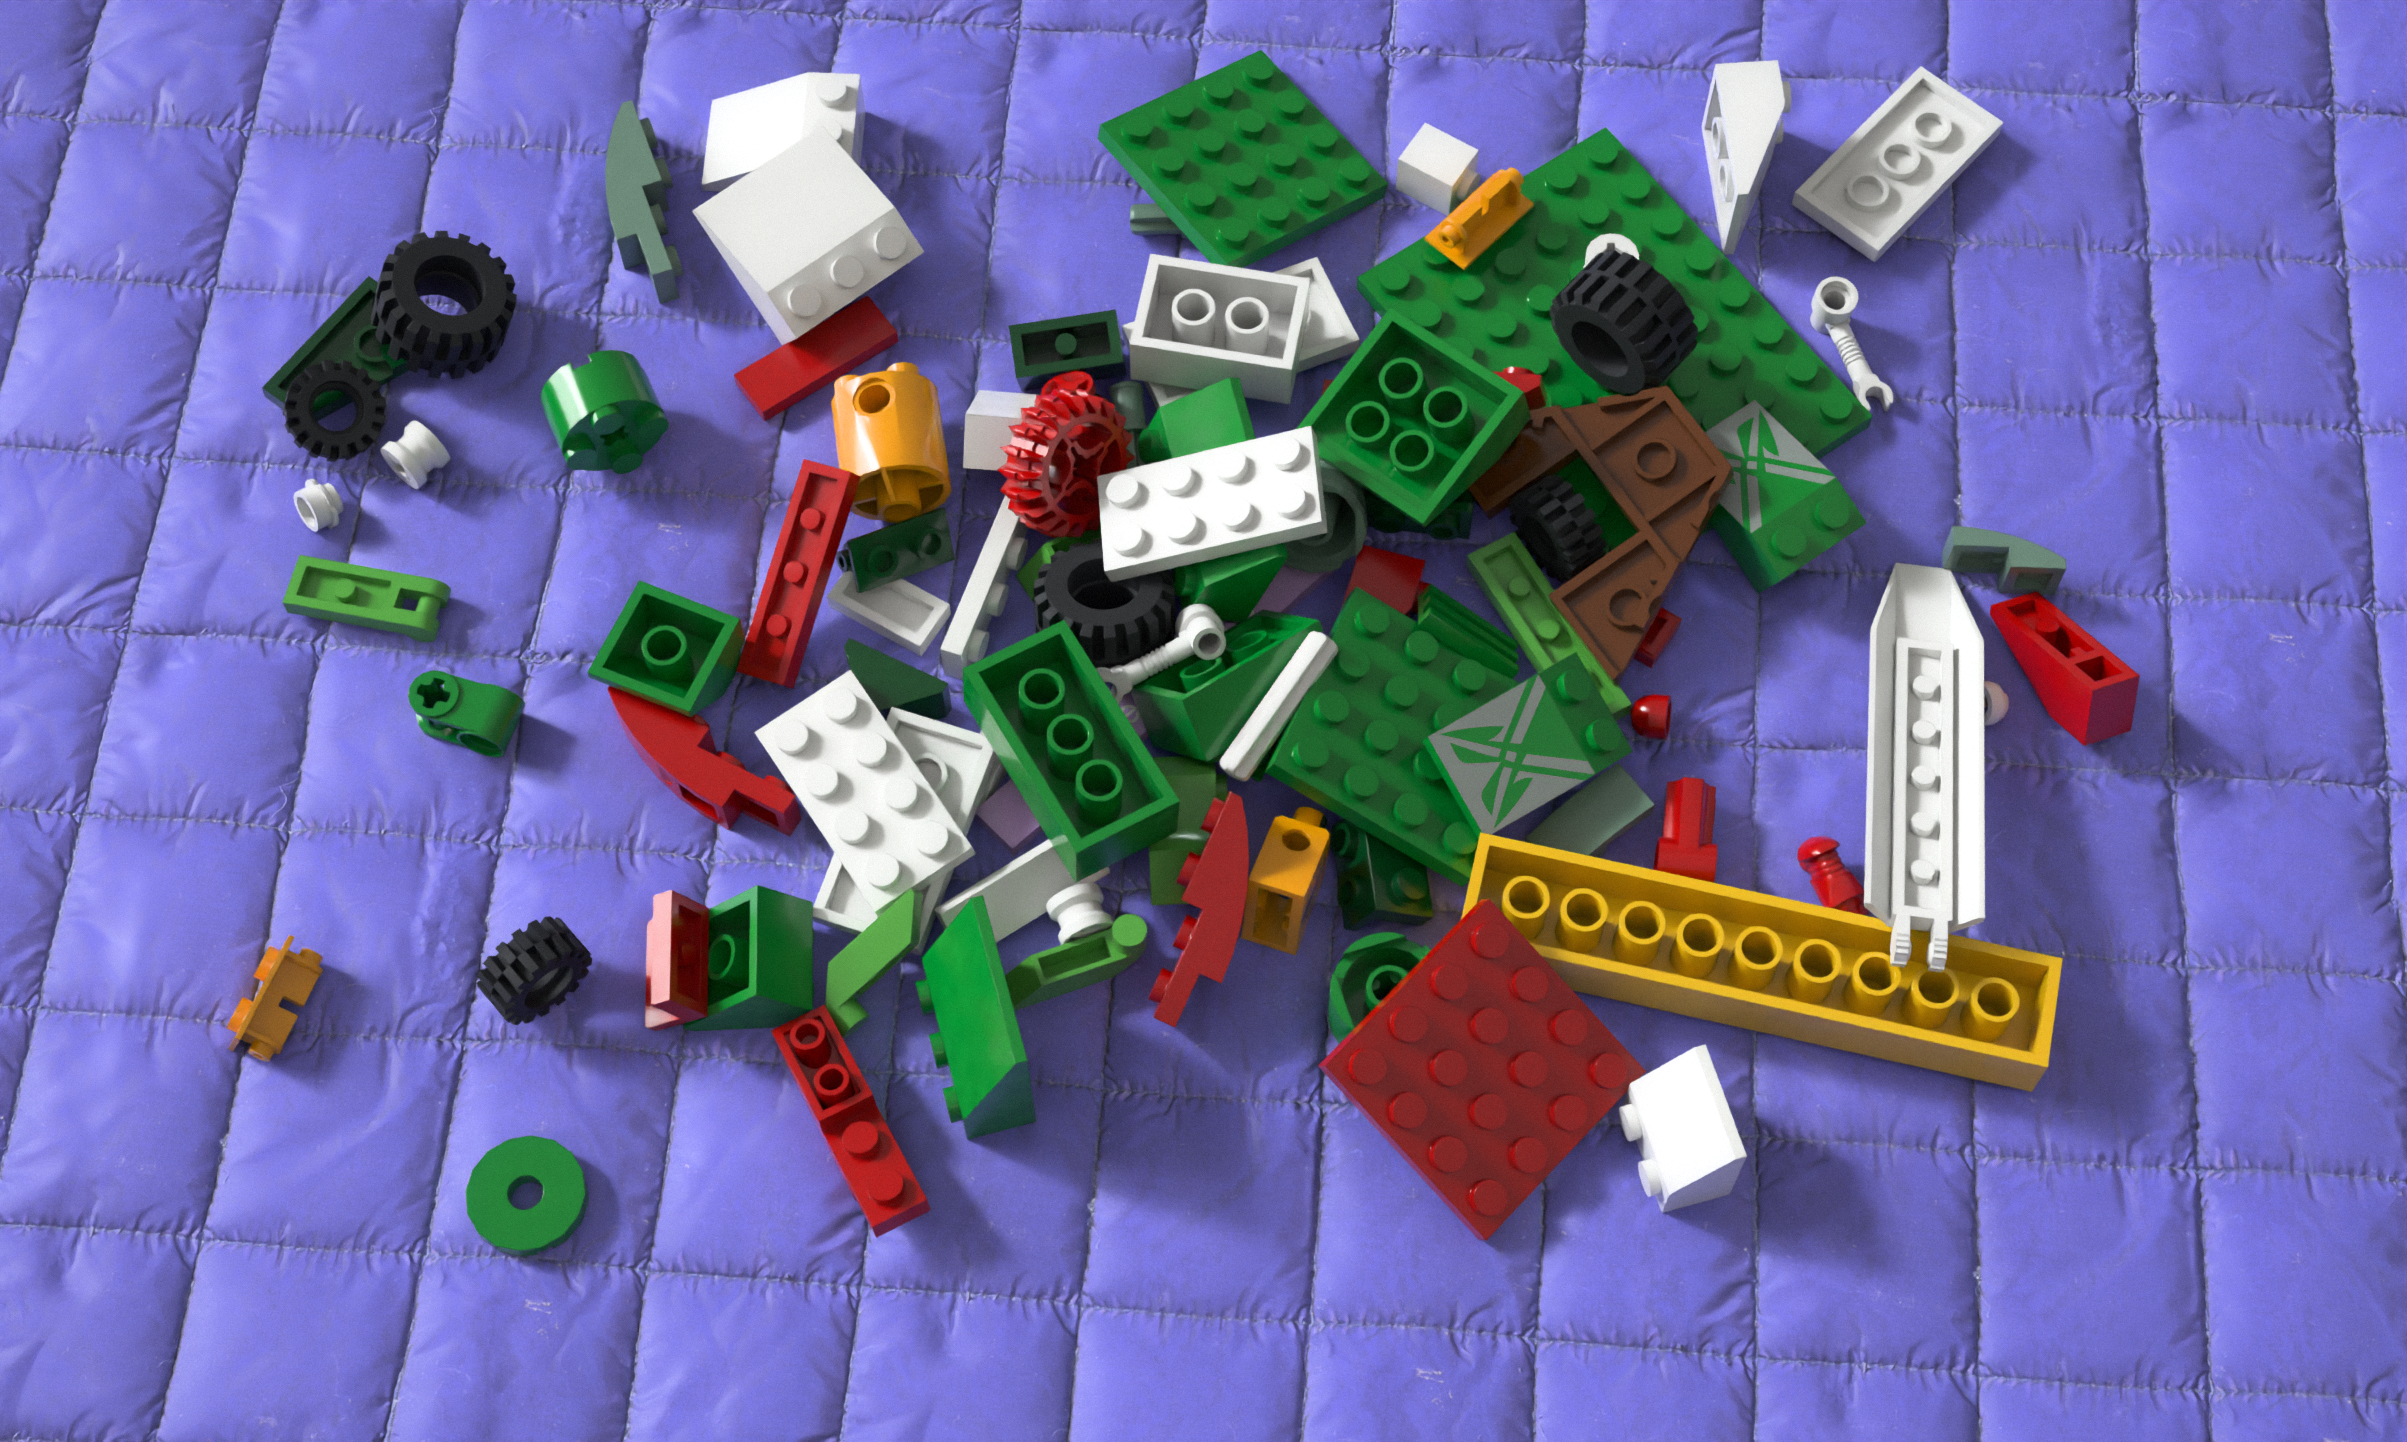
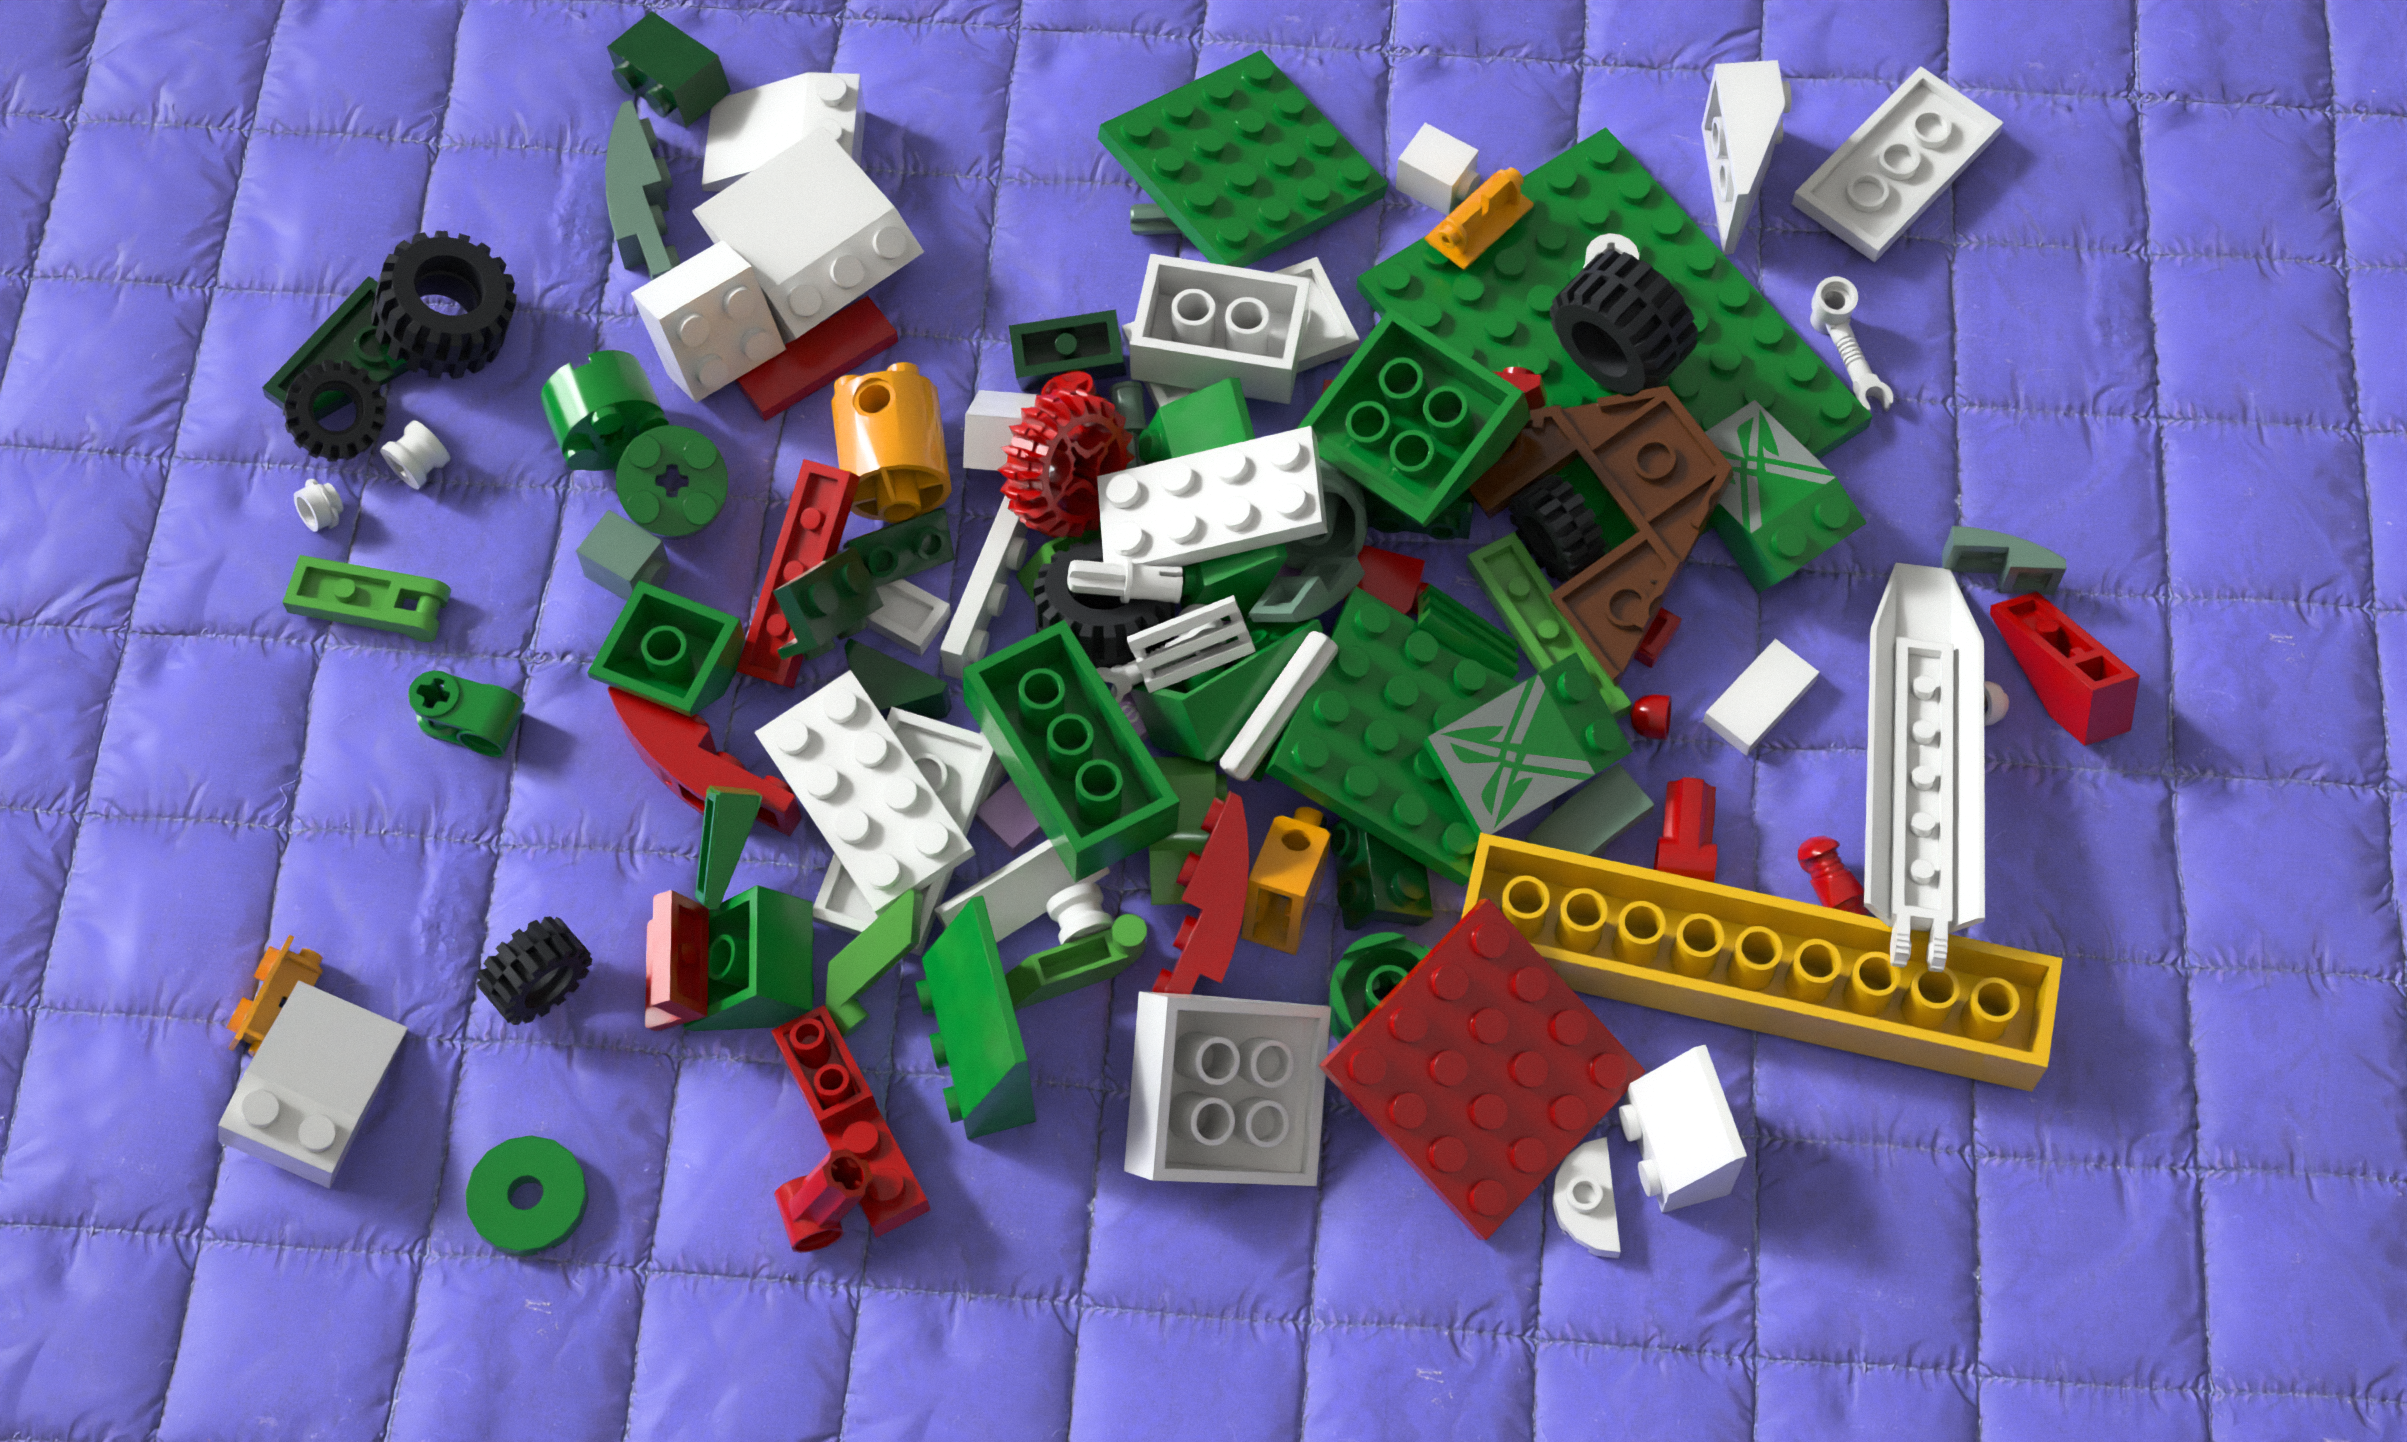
(311, 1084): none -> white slope
(622, 554): none -> sand green brick
(649, 459): none -> green brick
(668, 69): none -> dark green brick
(709, 320): none -> white brick
(725, 829): none -> green slope
(817, 1202): none -> red piece
(827, 604): none -> dark green bracket
(1126, 580): none -> white axle
(1196, 664): none -> white tile
(1226, 1090): none -> white slope
(1313, 592): none -> sand green slope
(1586, 1199): none -> white plate
(1760, 697): none -> white tile

